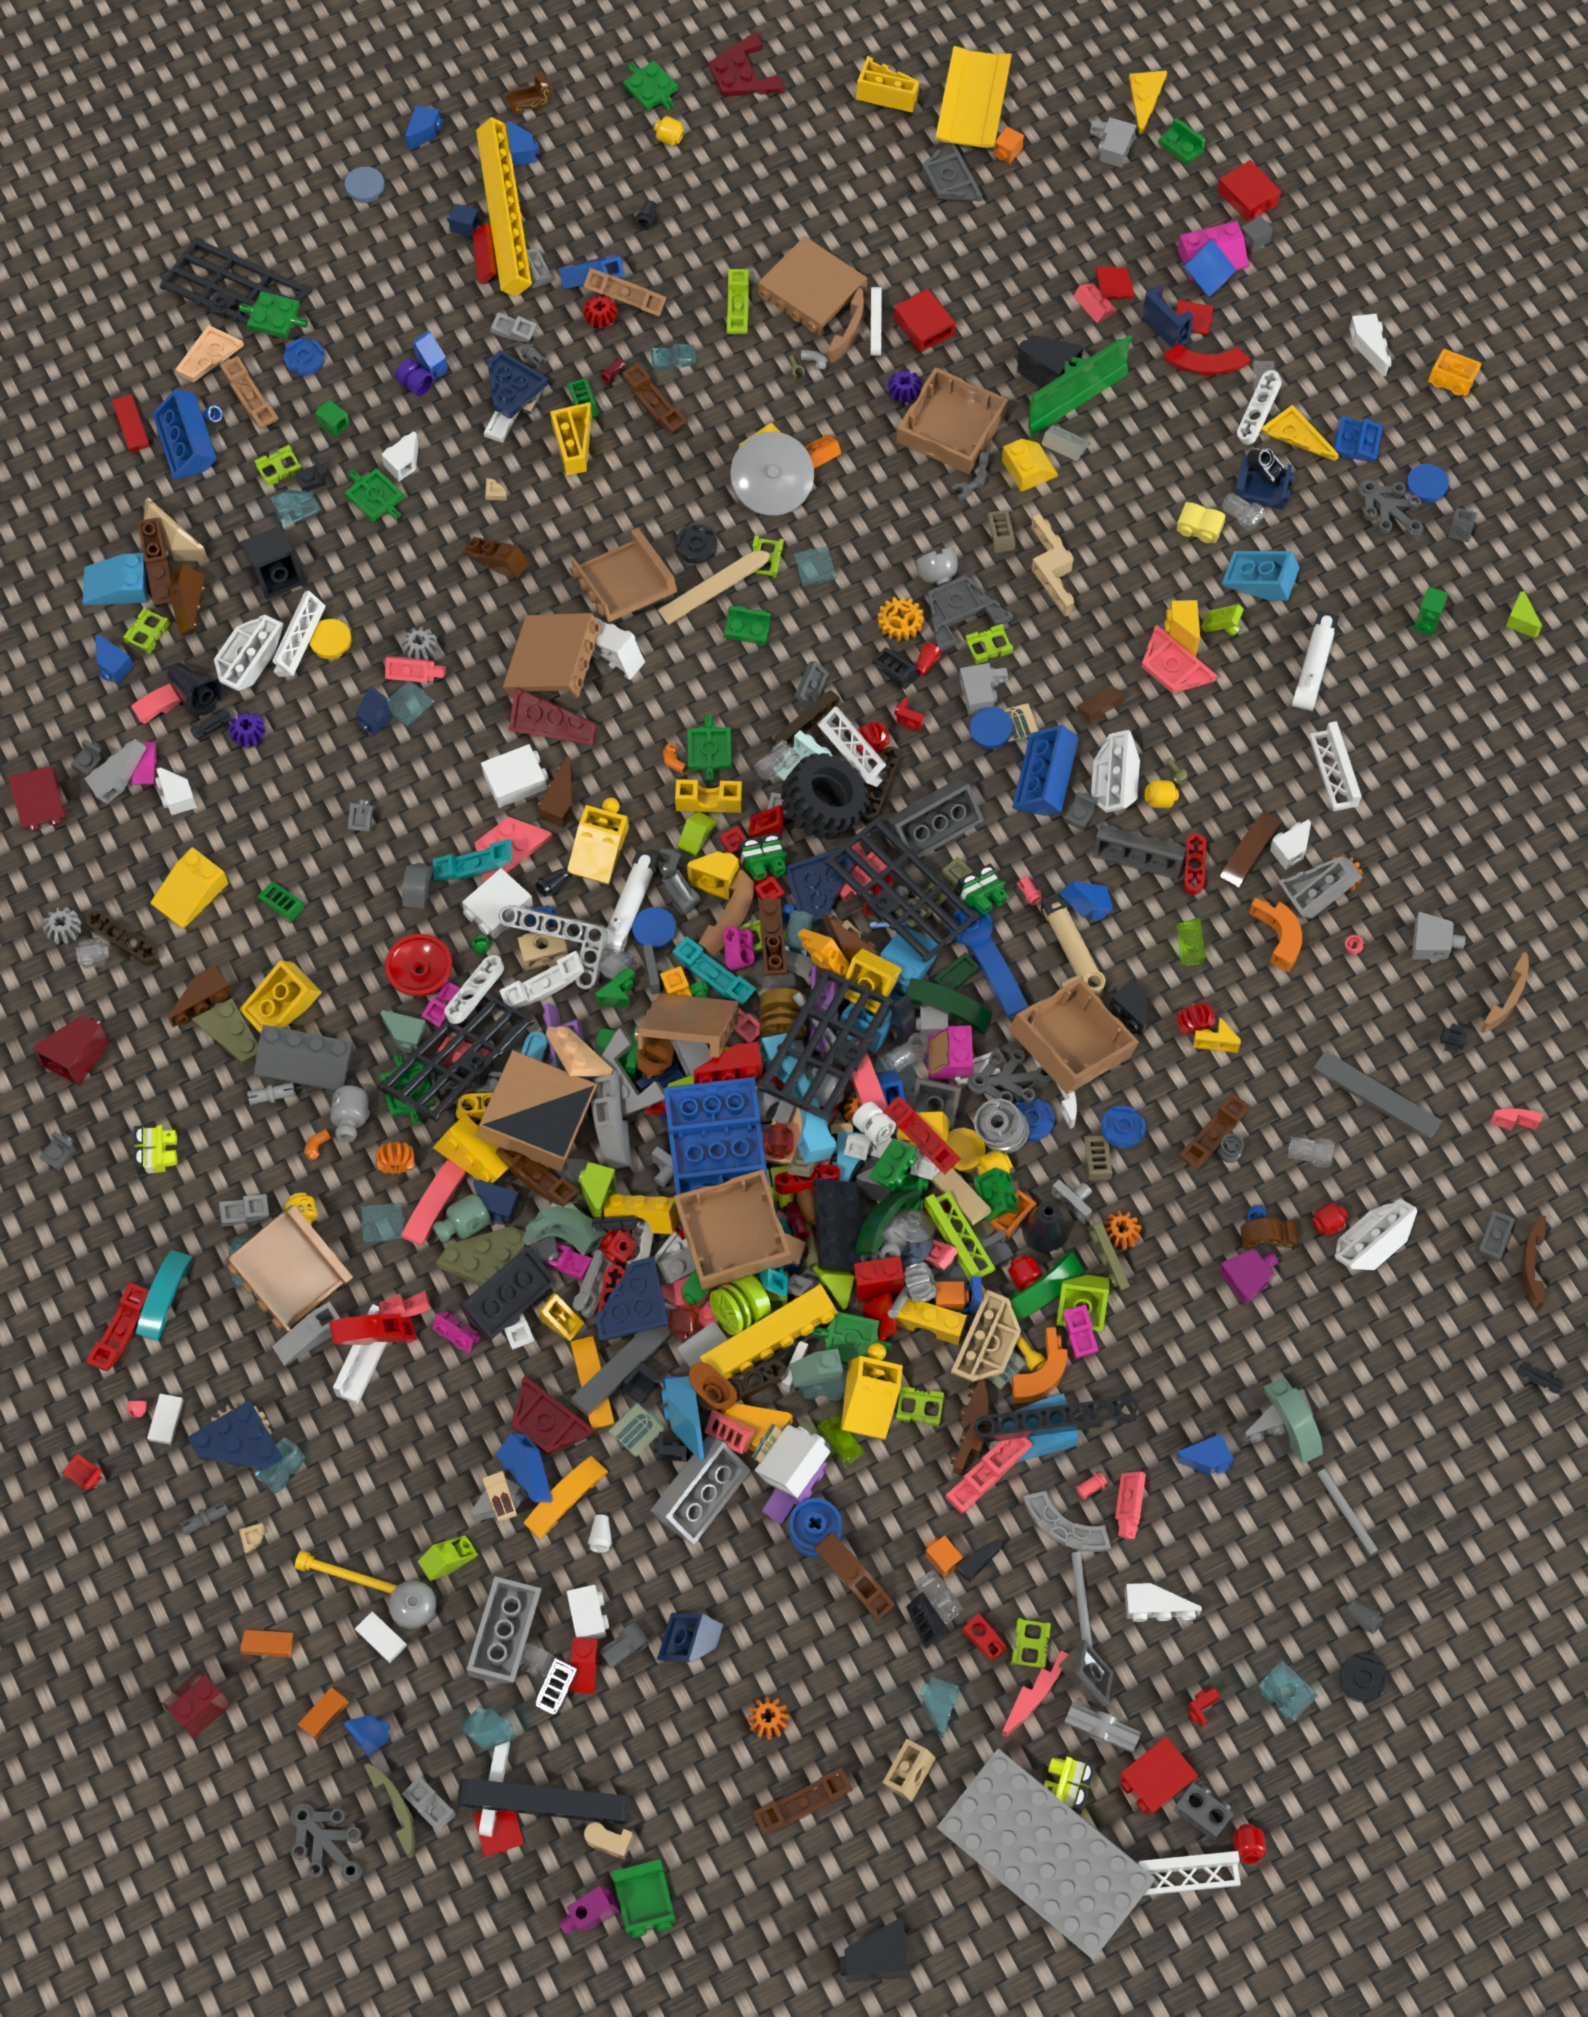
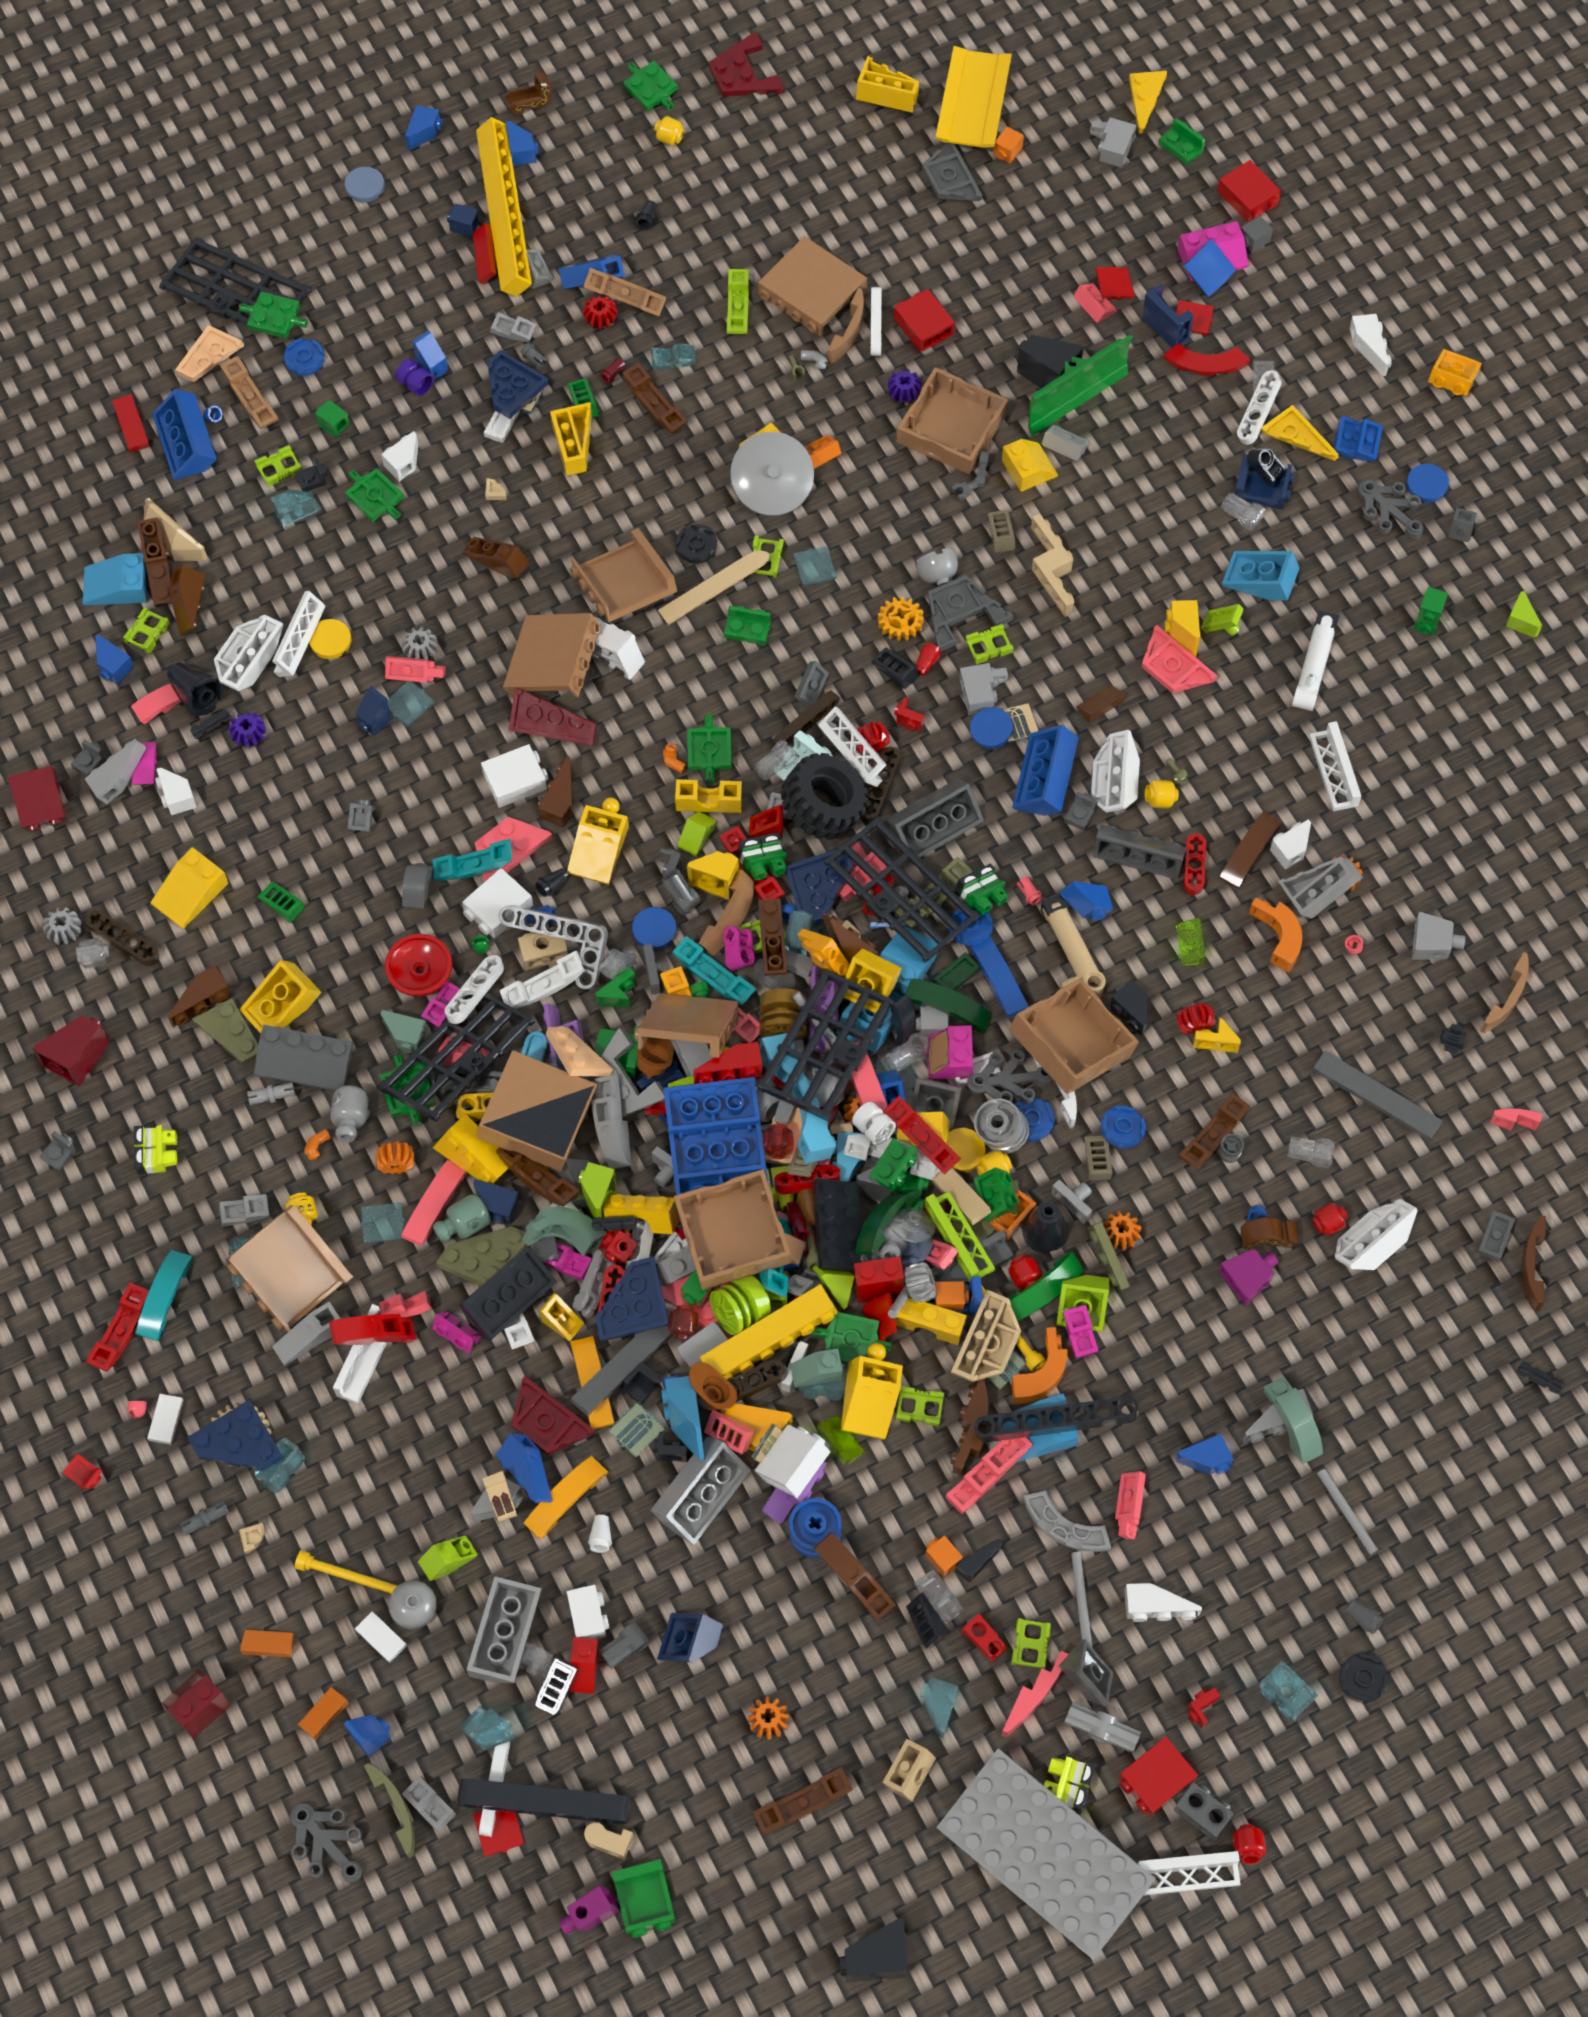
(272, 562): black slope -> none
(644, 868): white piece -> none
(1091, 1485): coral pin -> none
(1200, 522): light yellow brick -> none

